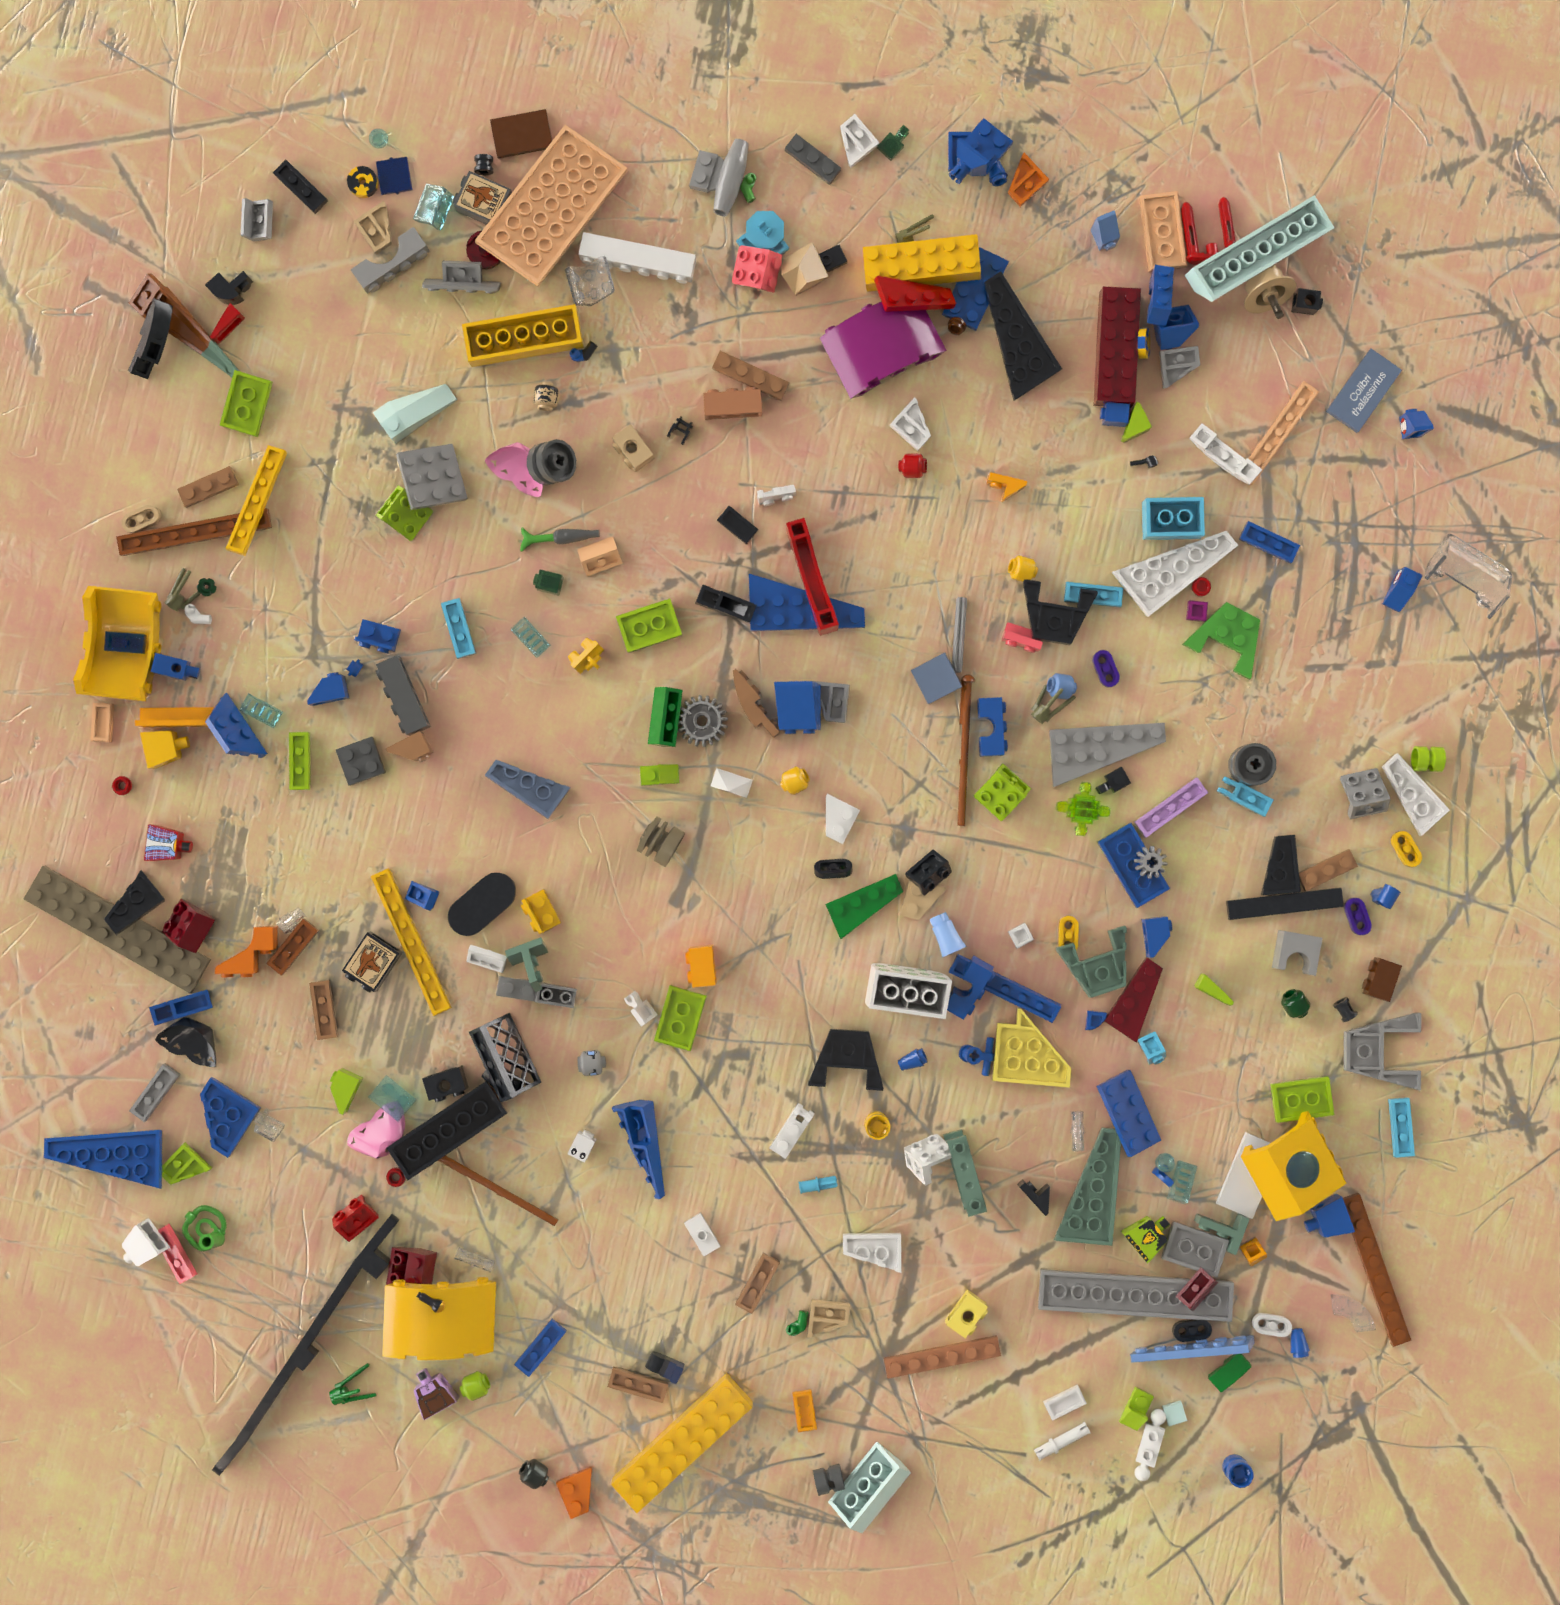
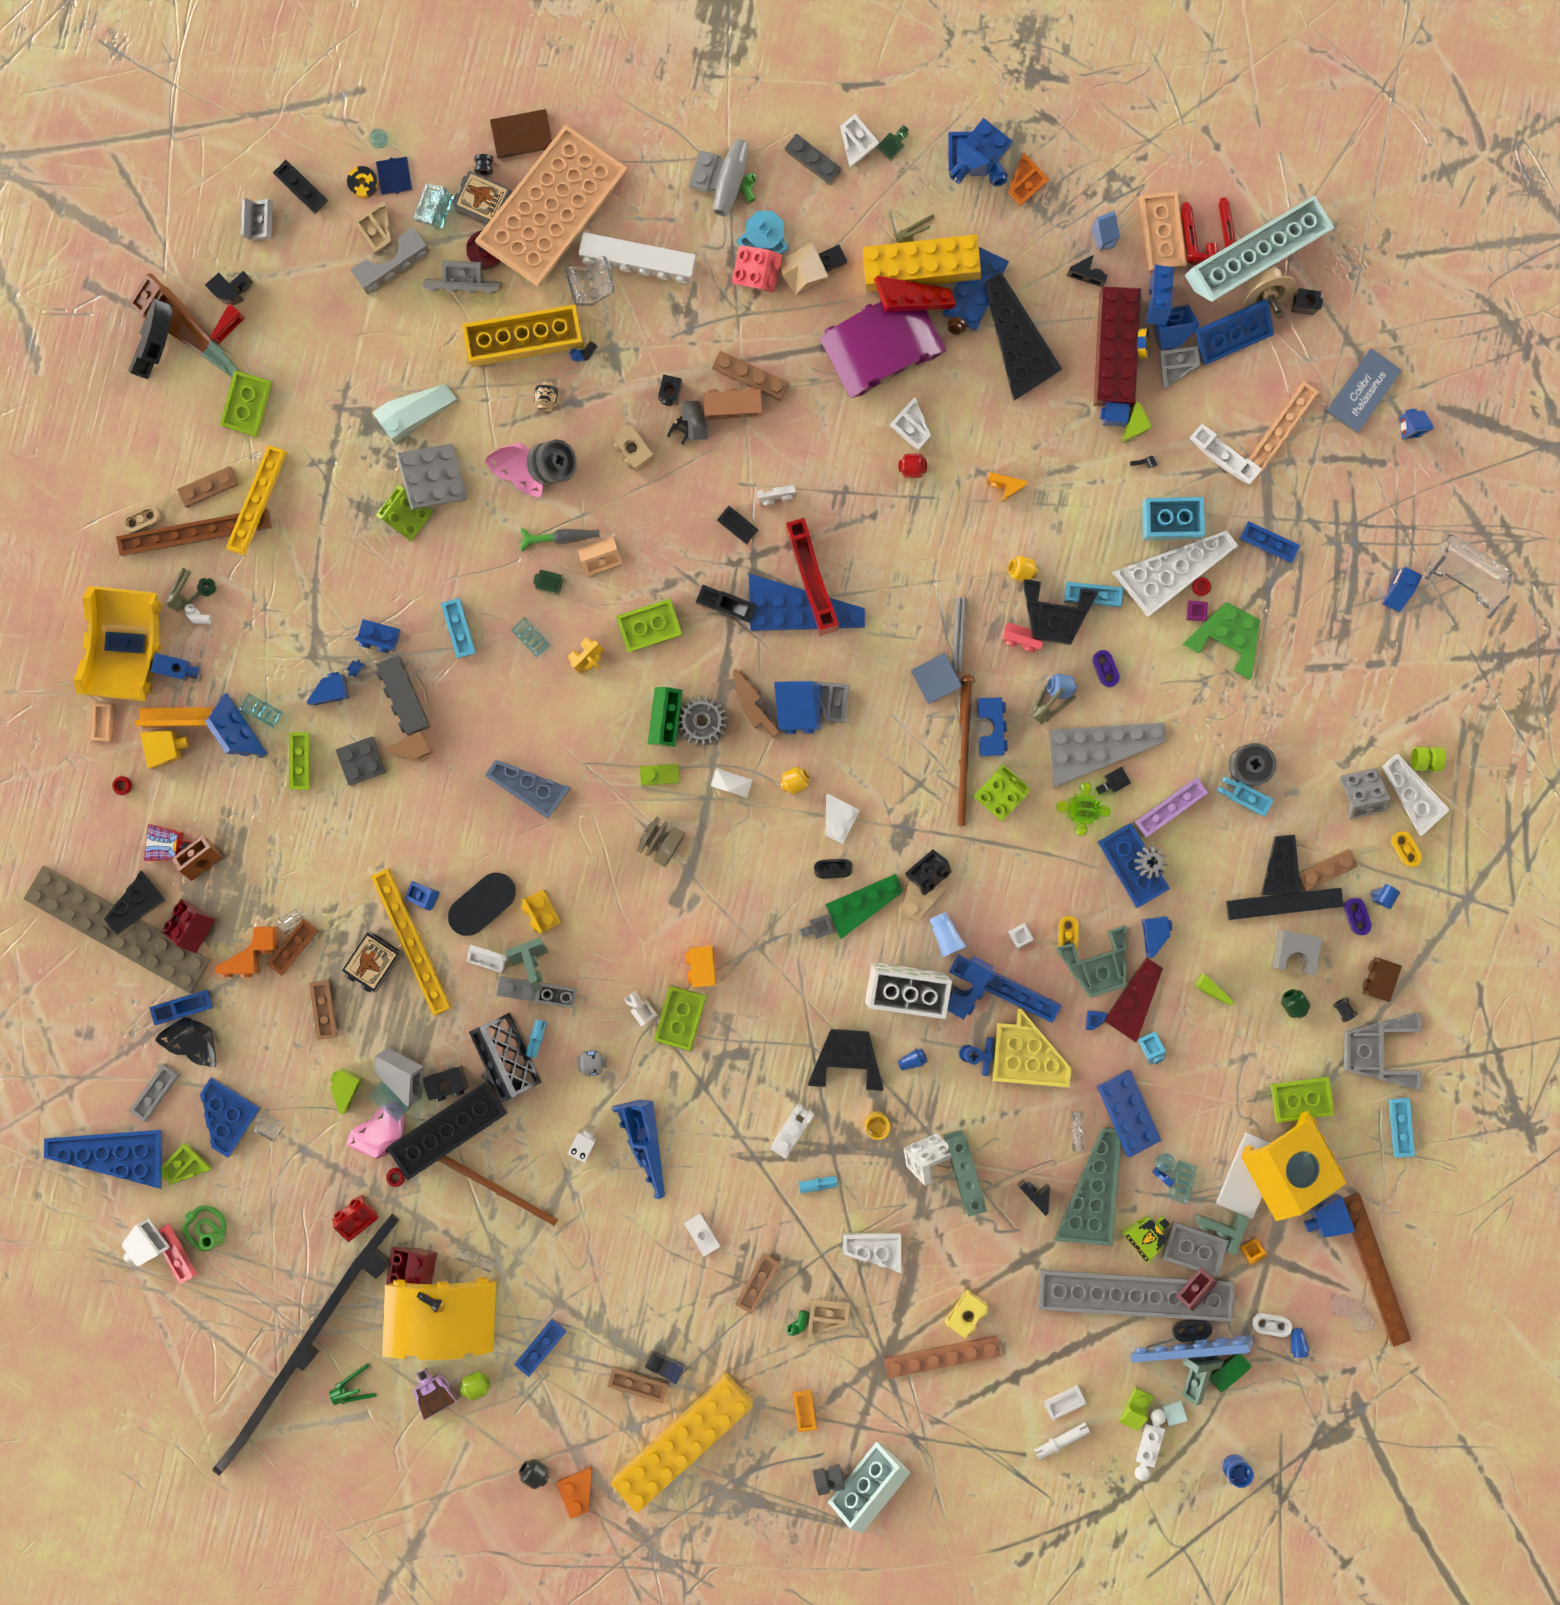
(197, 857): none -> dark orange brick
(400, 1075): none -> light grey slope
(536, 1038): none -> medium azure axle
(670, 382): none -> black brick
(696, 420): none -> dark grey slope
(819, 927): none -> flat silver plate
(1082, 272): none -> black slope
(1199, 1376): none -> sand green bracket
(1234, 332): none -> blue plate

